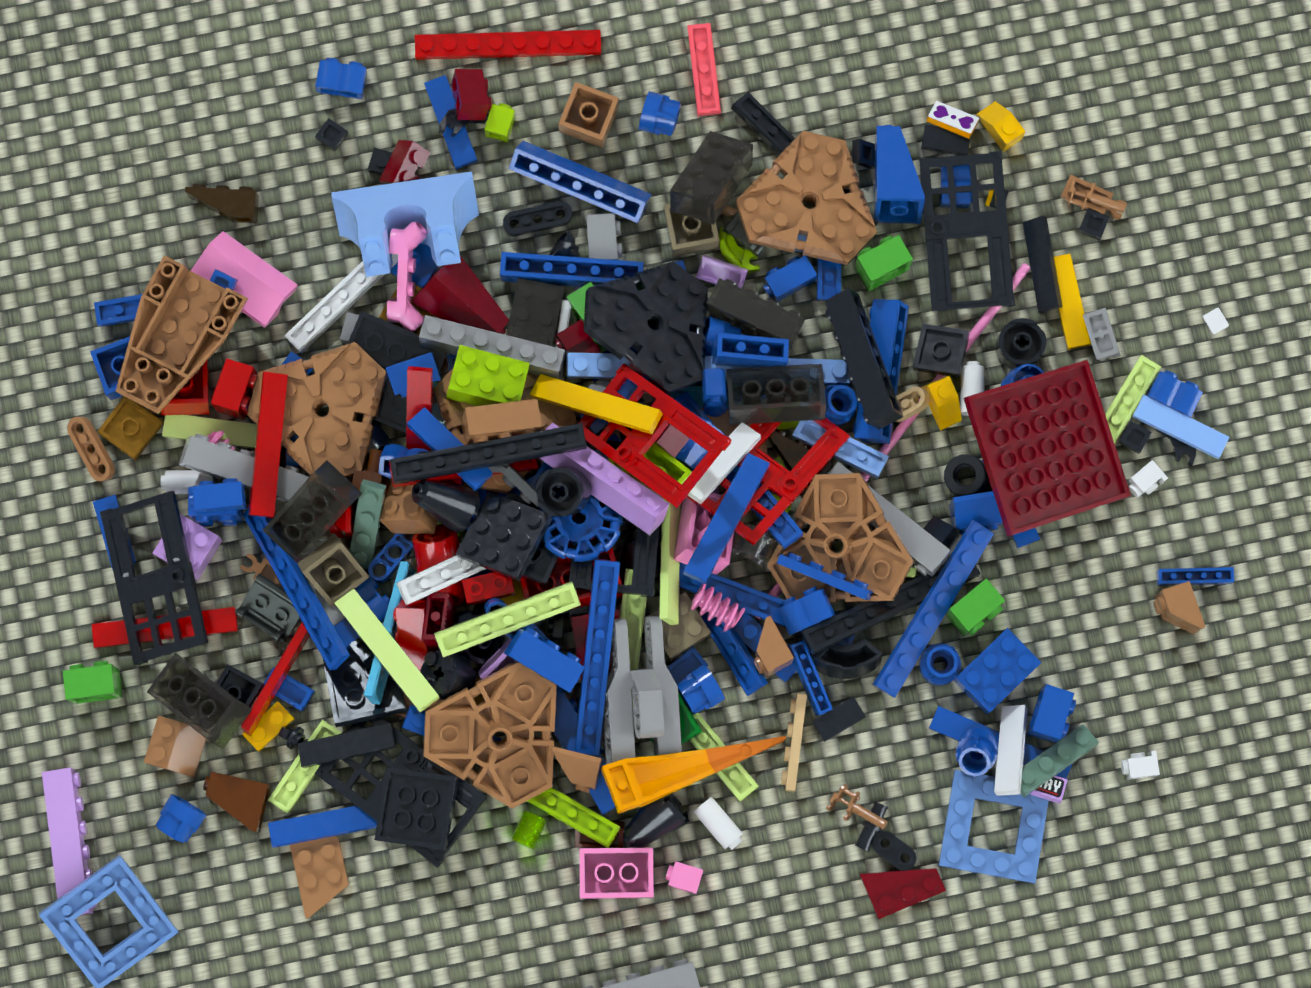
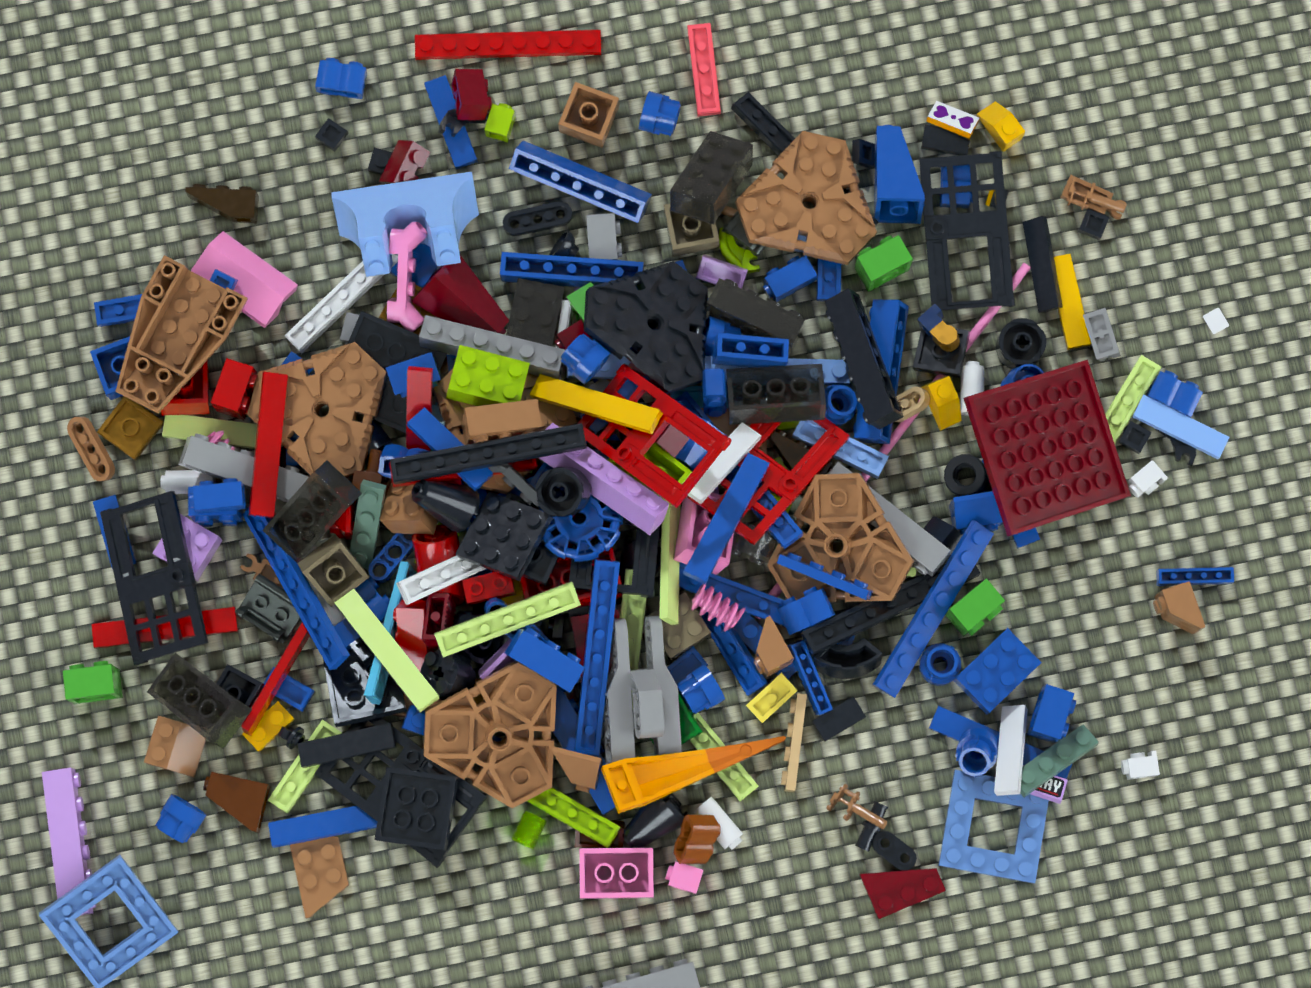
(585, 358): none -> blue piece
(696, 839): none -> dark orange brick
(772, 697): none -> light yellow plate
(941, 333): none -> leg

